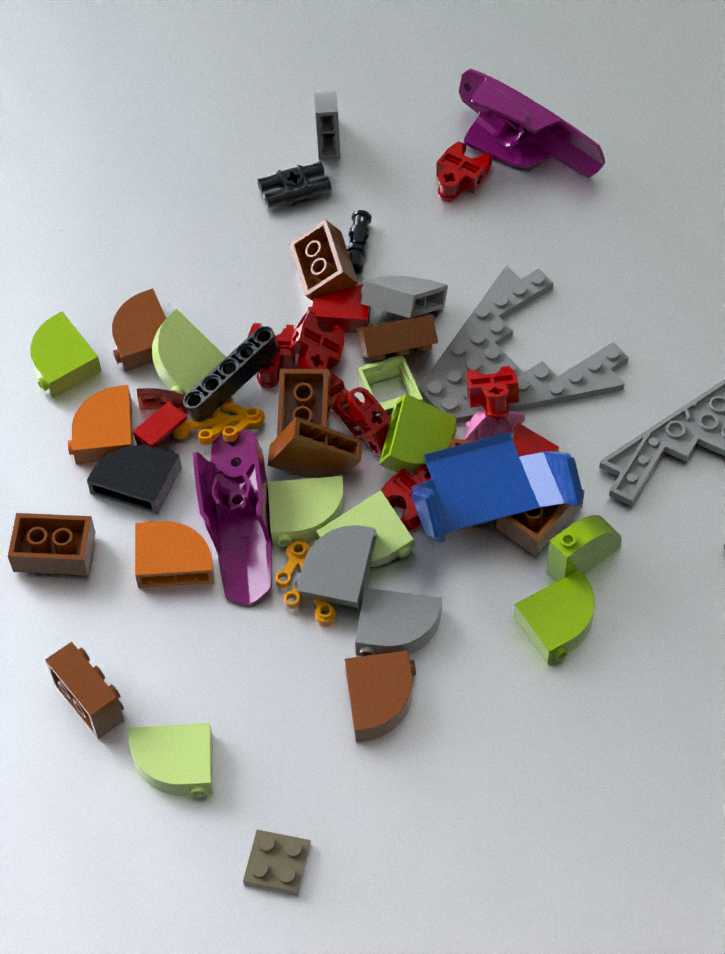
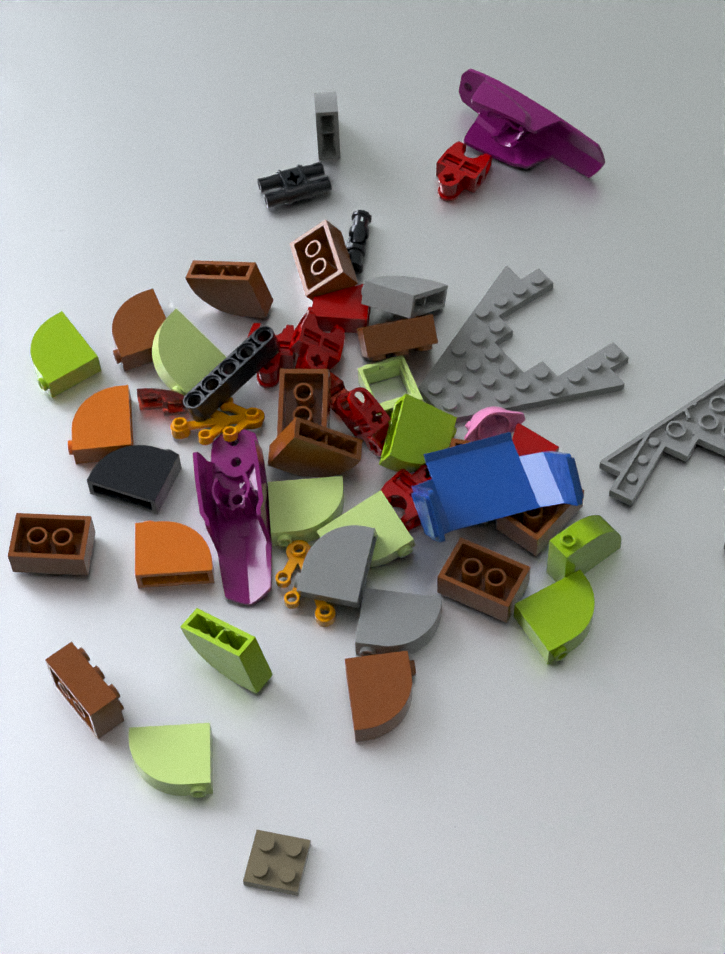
(159, 425): red panel -> none
(227, 650): none -> lime brick
(231, 287): none -> dark orange brick
(483, 579): none -> dark orange brick
(493, 391): red piece -> none

